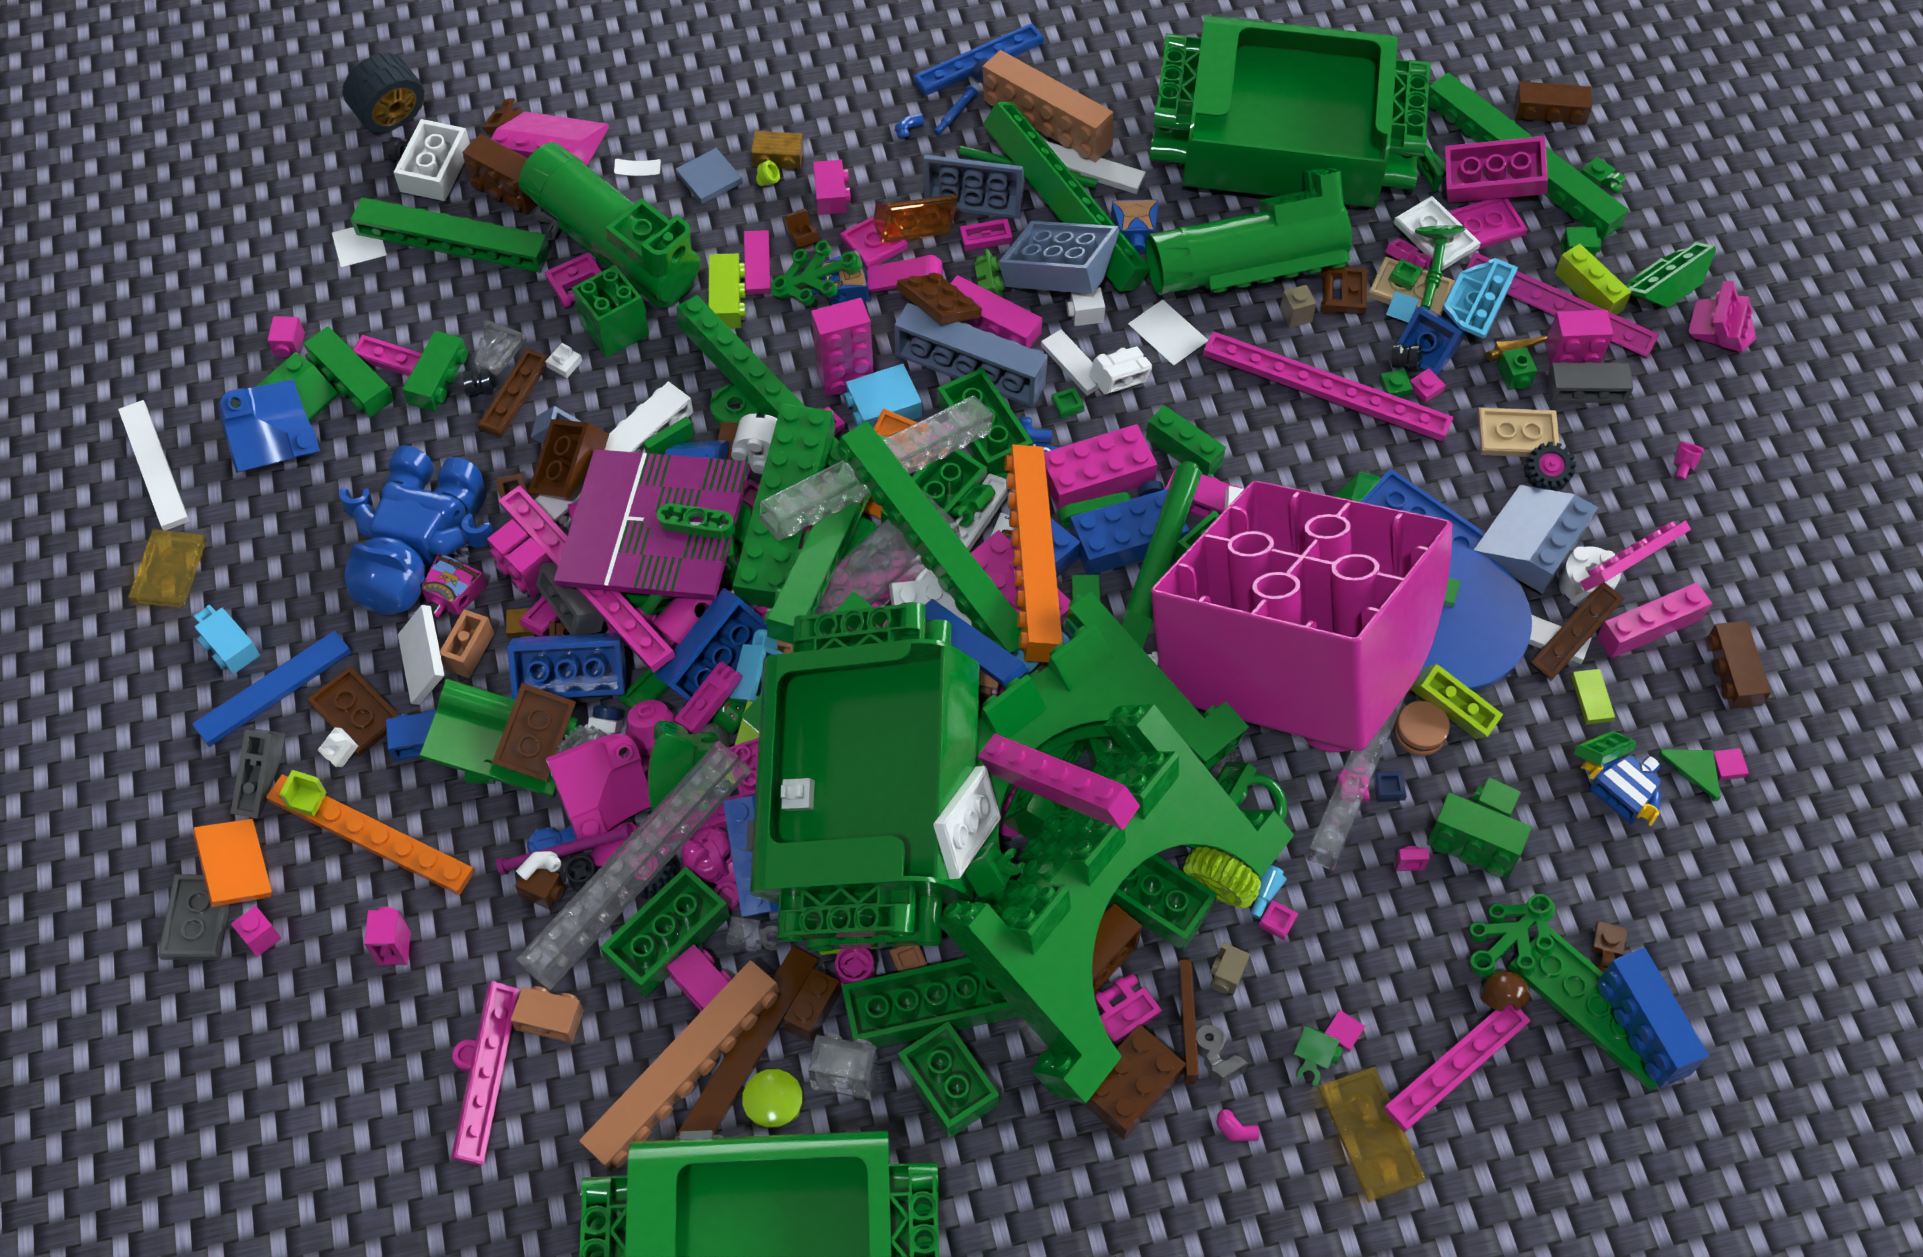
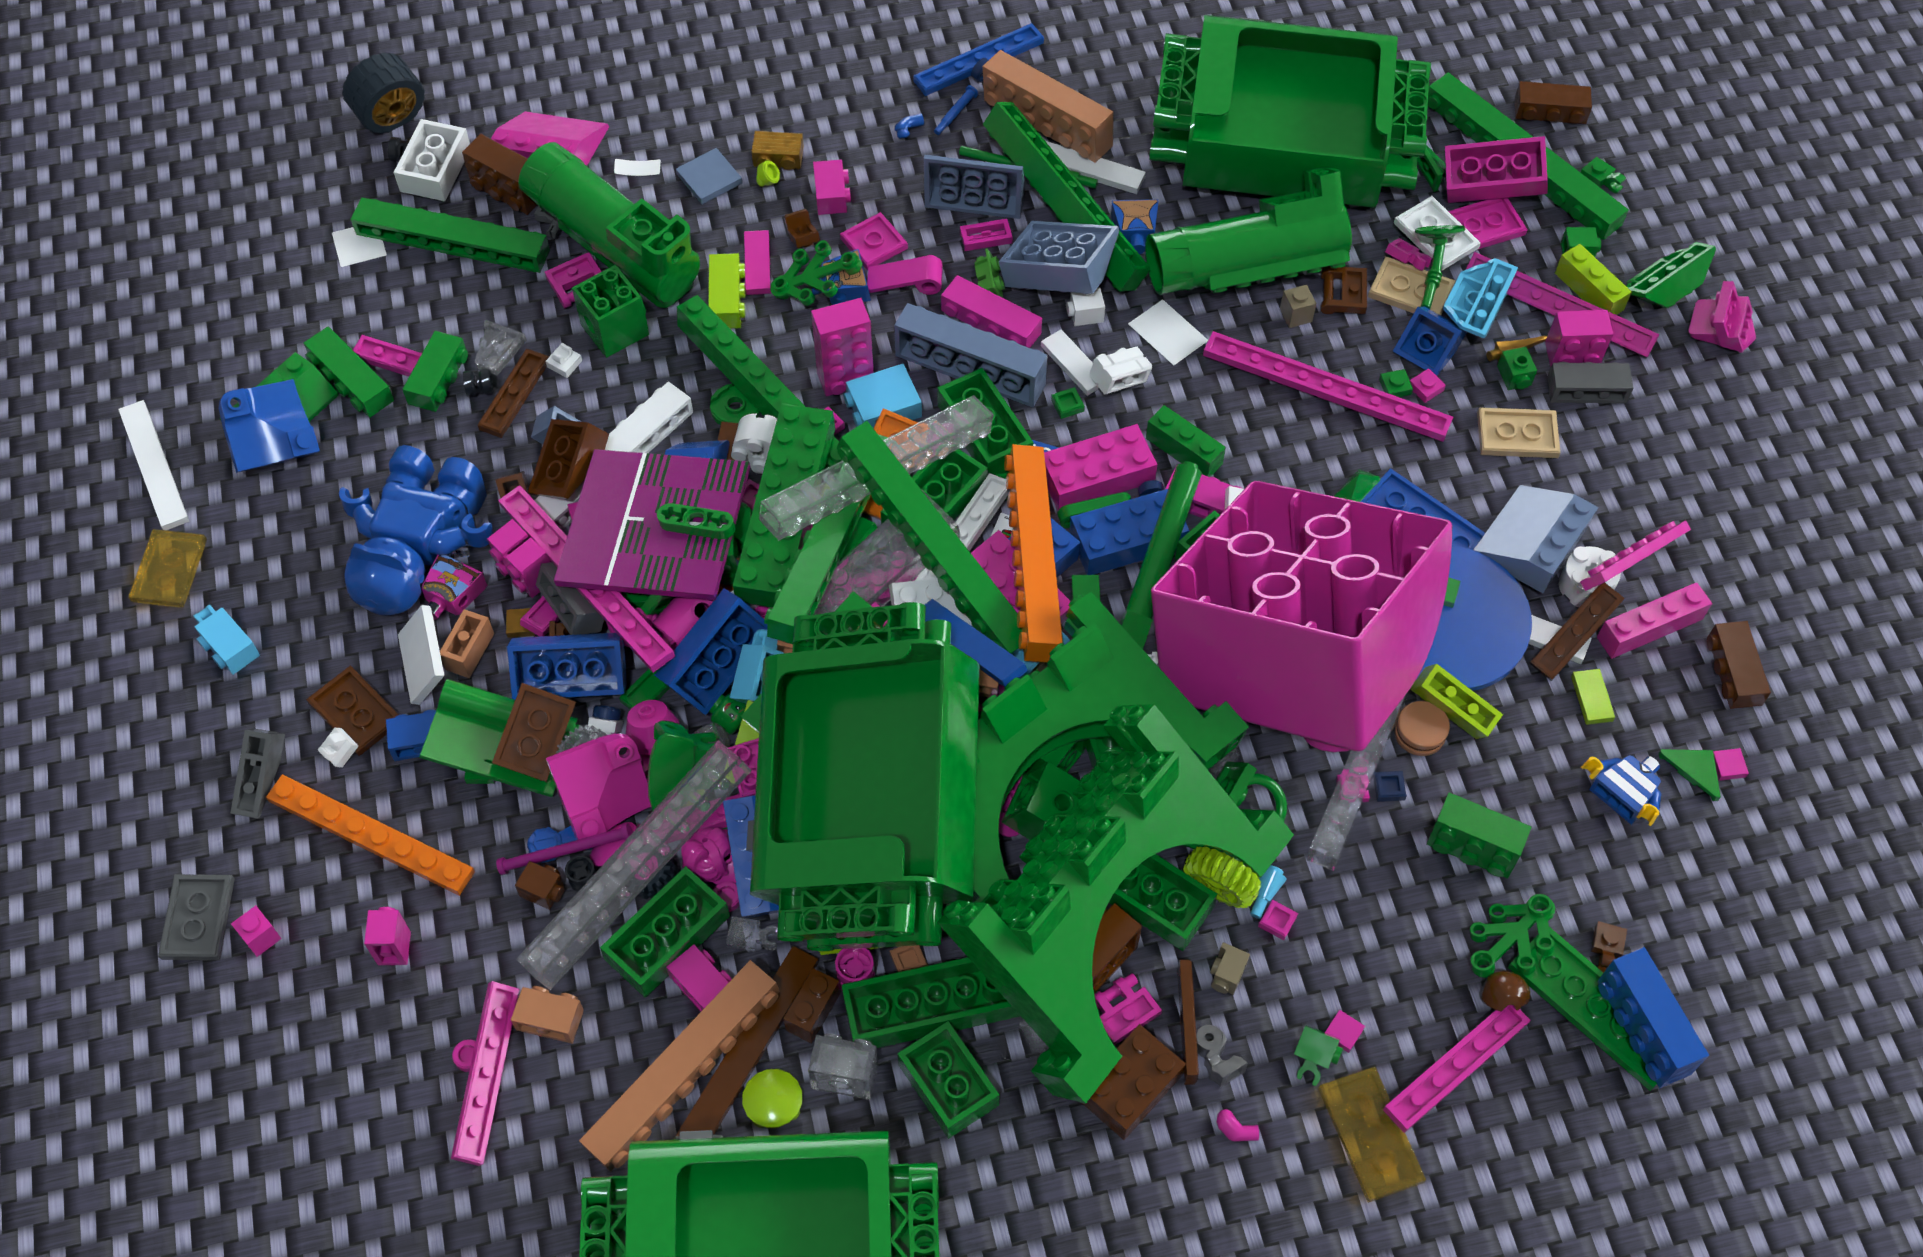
(232, 862): orange tile -> none
(271, 688): blue tile -> none
(286, 336): dark pink brick -> none
(303, 793): lime panel -> none
(501, 116): reddish brown plate -> none
(539, 860): white arm -> none
(677, 433): green tile -> none
(708, 698): dark pink hinge -> none
(797, 794): white tile -> none
(915, 218): clear orange slope -> none
(939, 298): reddish brown plate -> none
(967, 822): white tile -> none
(974, 499): green plate -> none
(992, 870): green brick -> none
(1036, 435): blue arm -> none
(1059, 781): dark pink brick -> none
(1402, 307): medium azure tile -> none
(1405, 274): green tile -> none
(1407, 356): black wheel -> none
(1412, 859): dark pink plate -> none
(1497, 797): green brick -> none
(1550, 466): black wheel -> none
(1605, 748): green tile -> none
(1687, 458): dark pink piece -> none

